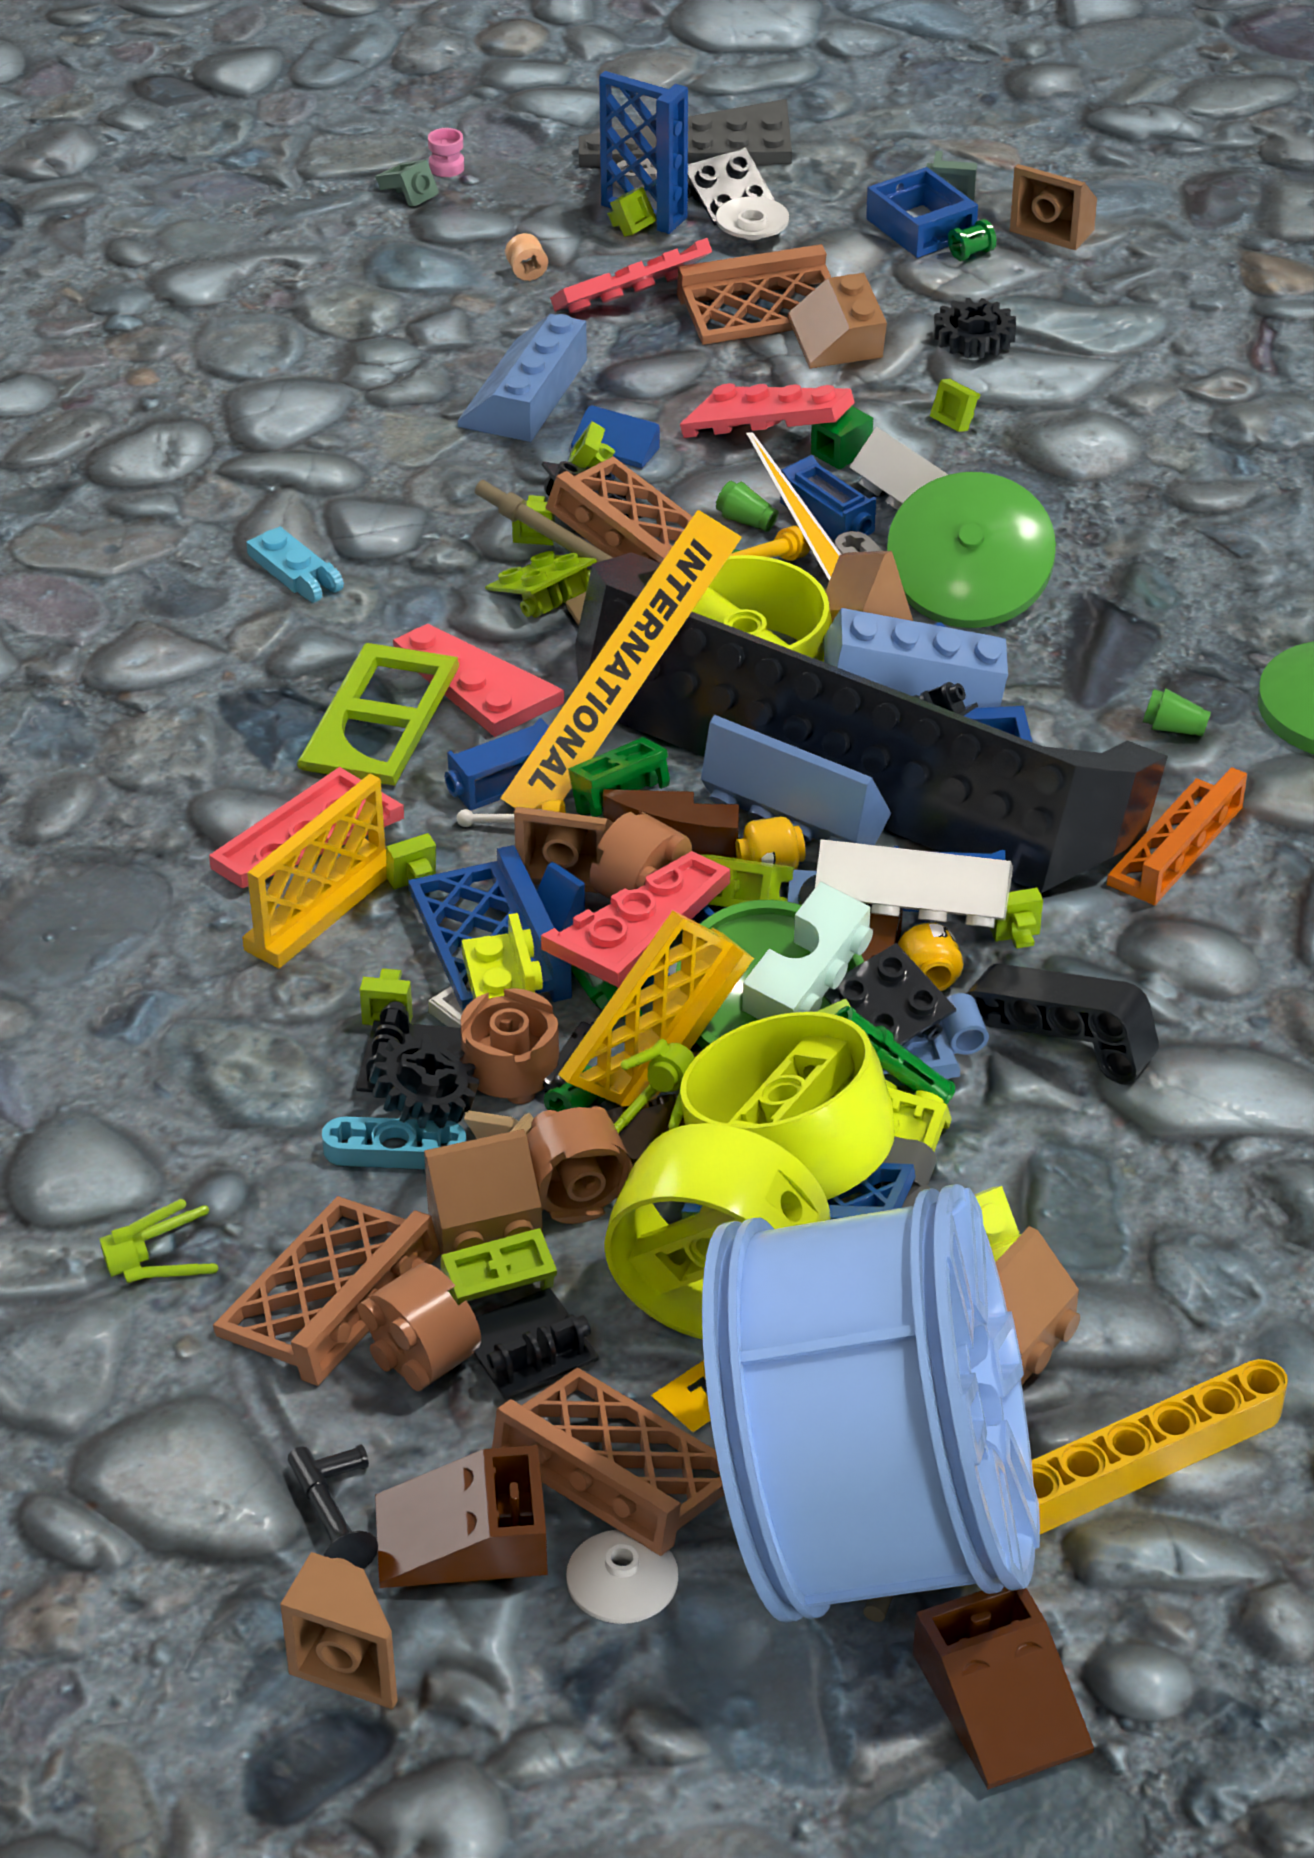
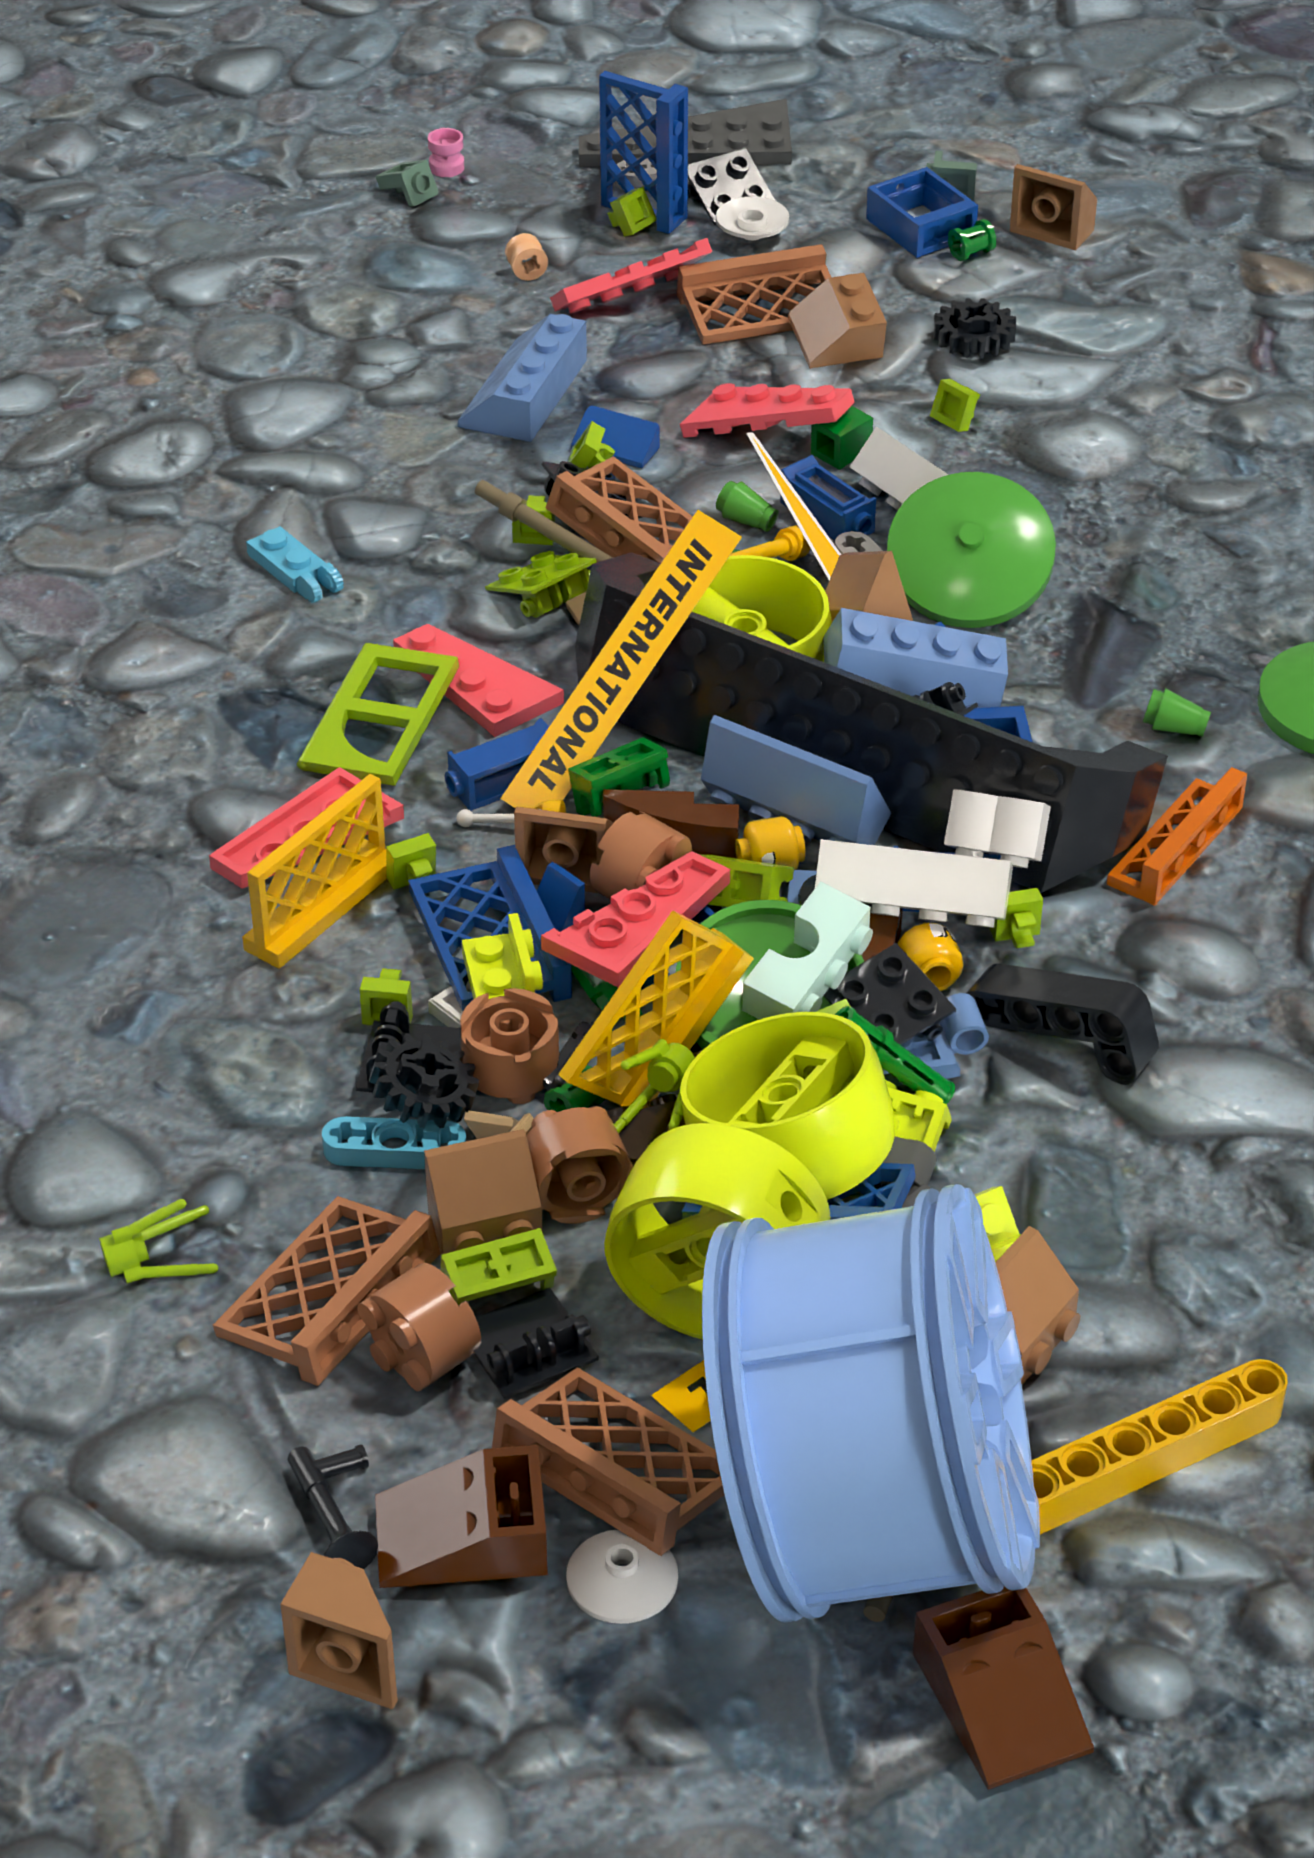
(997, 826): none -> white brick

